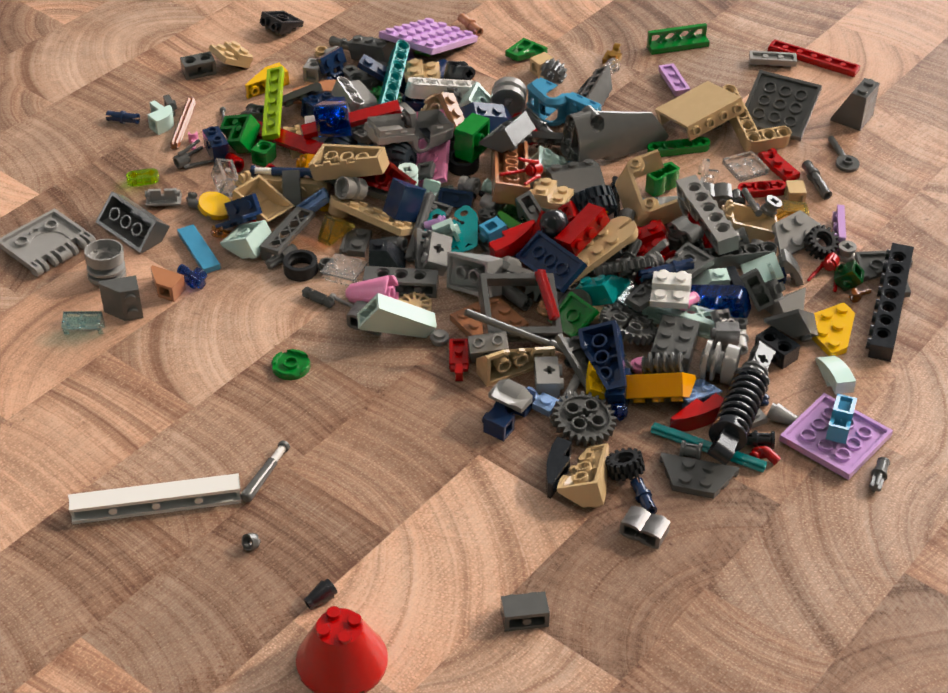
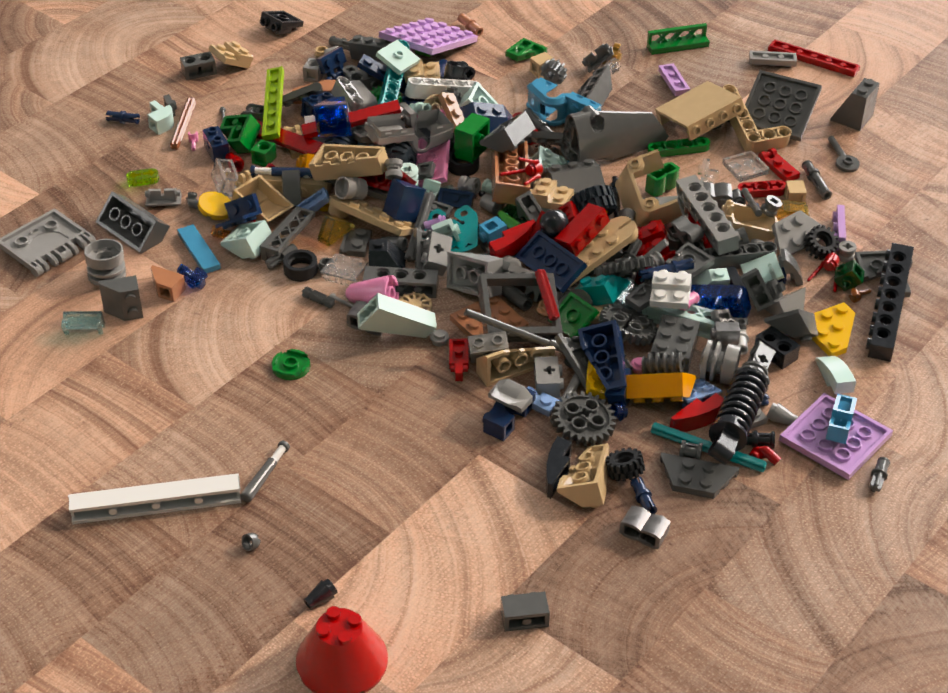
(183, 159): dark grey plant -> none
(257, 84): yellow slope -> none
(393, 168): none -> light grey wheel
(398, 57): none -> light aqua plate
(420, 106): none -> light aqua pin
(485, 214): dark grey wheel -> none
(510, 93): light grey wheel -> none
(603, 53): none -> dark grey hinge

